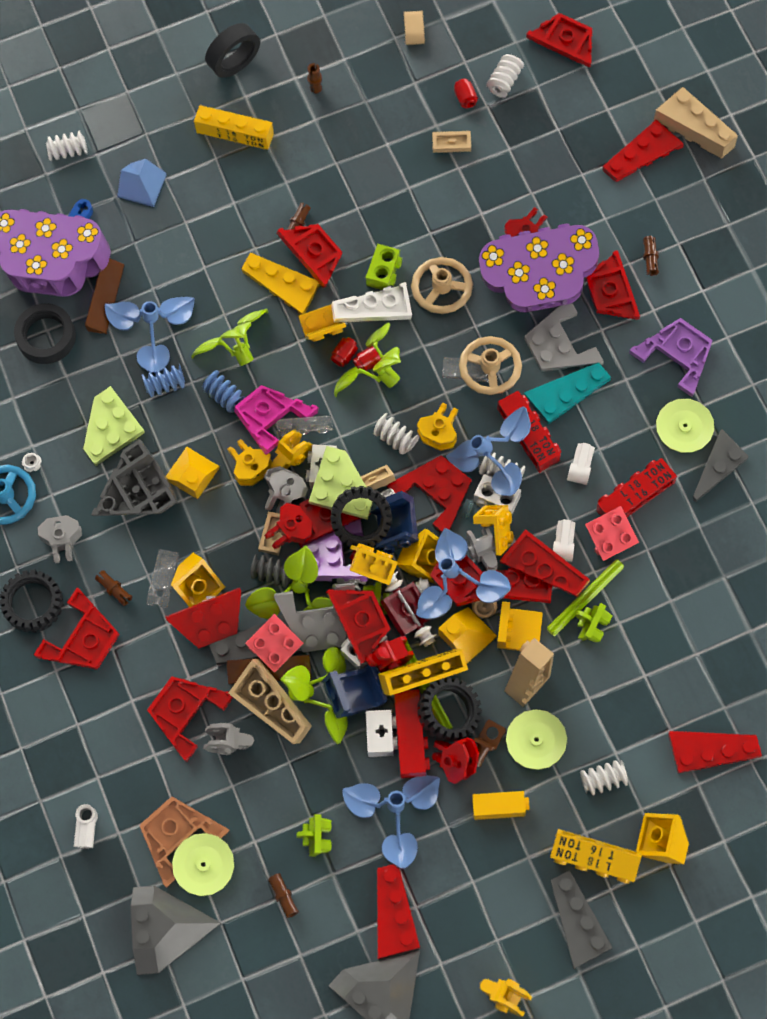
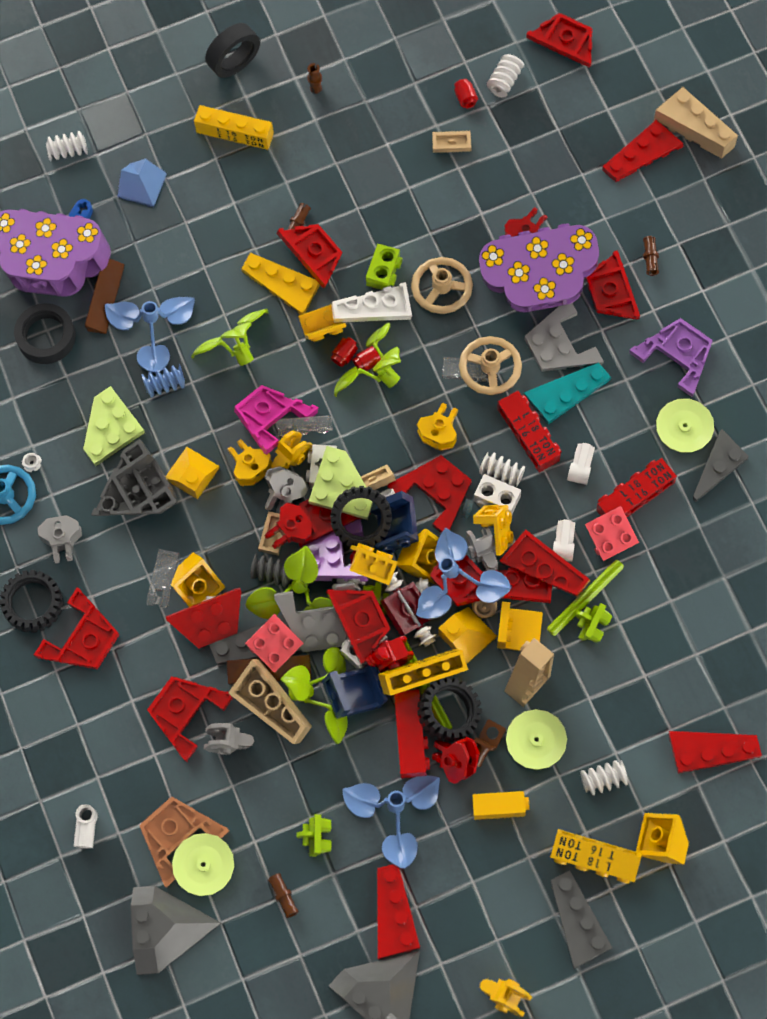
(113, 587): reddish brown pin -> none
(222, 392): medium blue piece -> none
(378, 745): white brick -> none
(394, 435): white piece -> none
(414, 27): tan beam -> none
(466, 455): medium blue plant -> none

